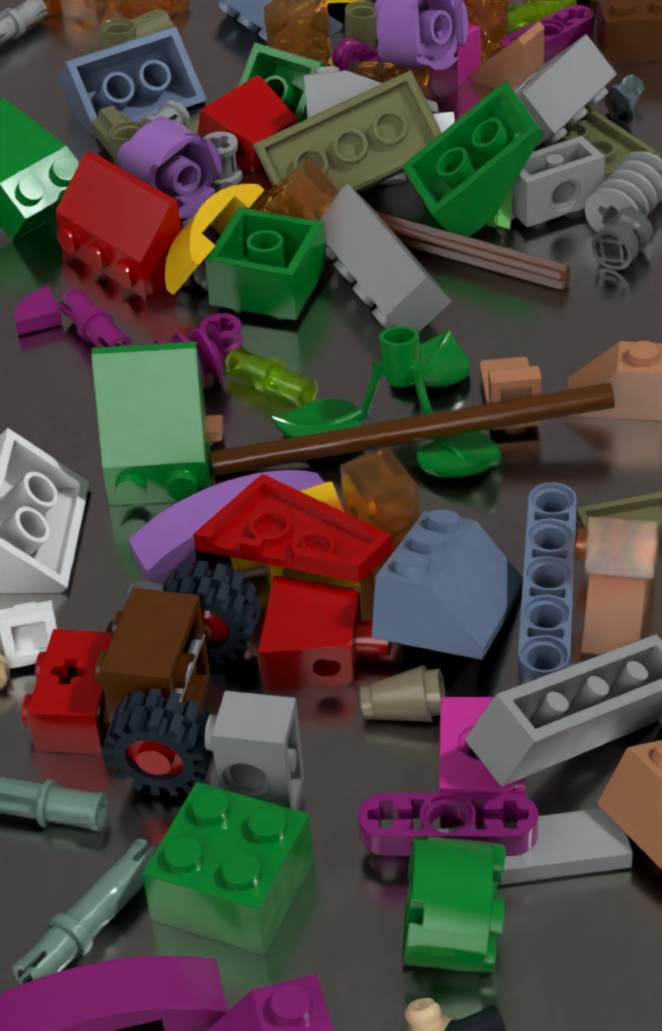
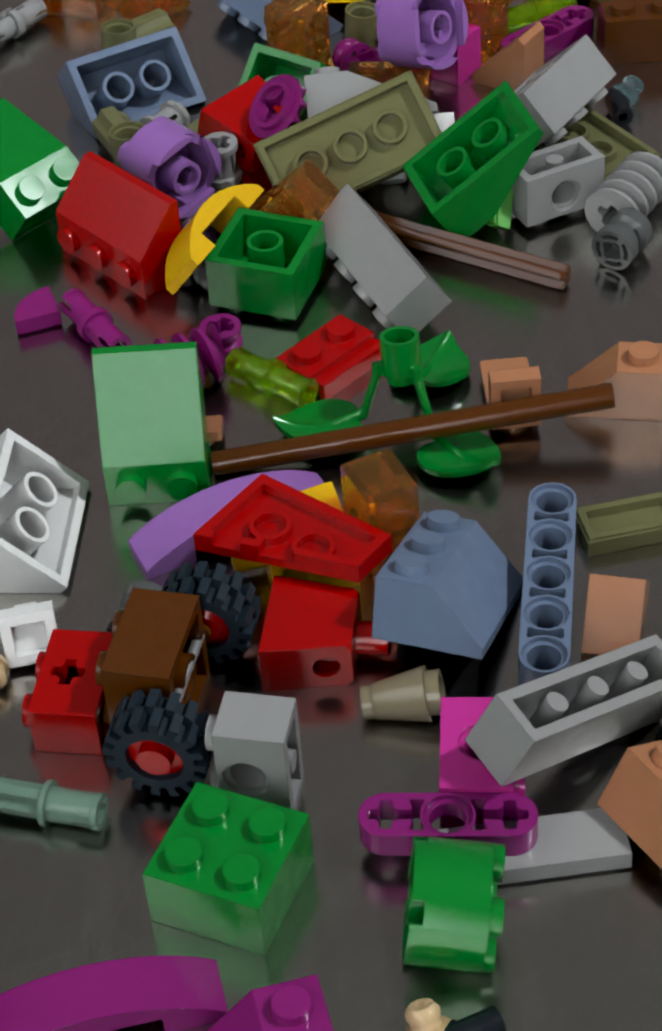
(71, 933): sand green pin -> none
(278, 91): none -> magenta gear
(334, 355): none -> red plate
(618, 547): clear orange brick -> none

